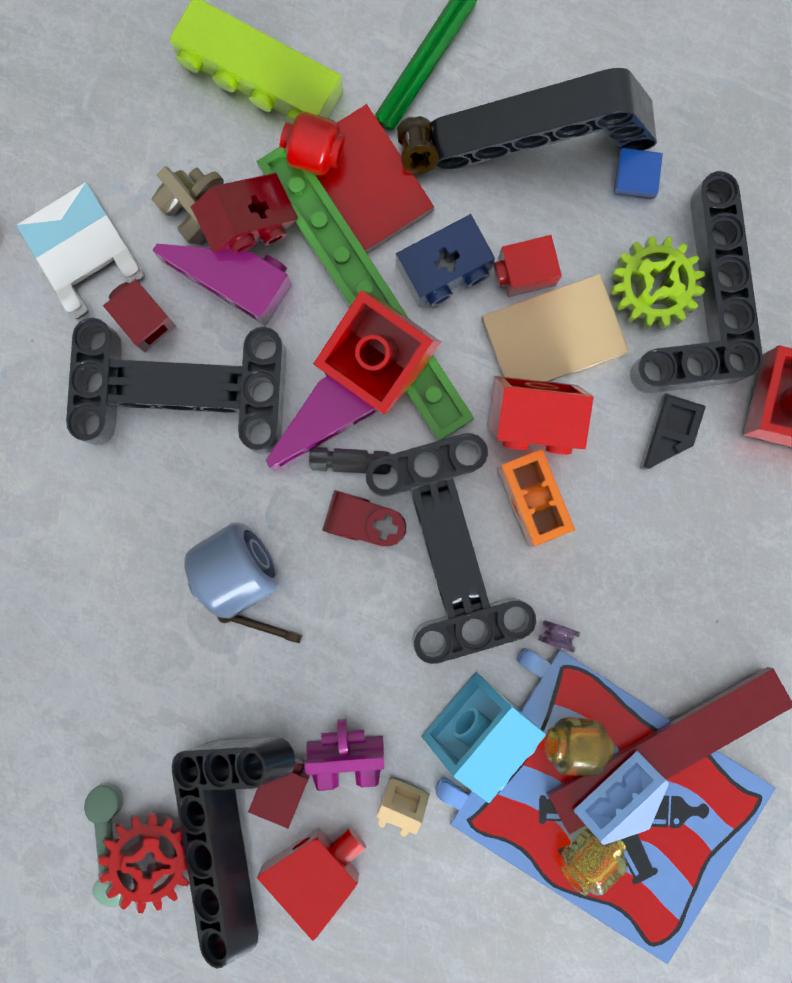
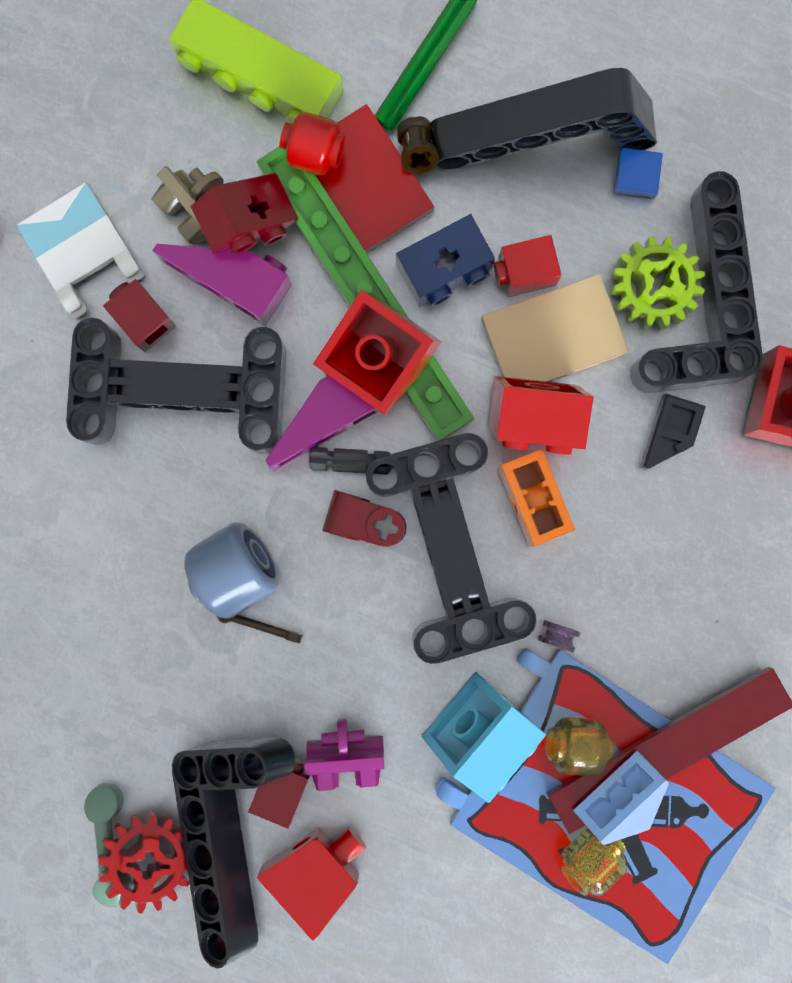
(402, 806): tan tile -> none

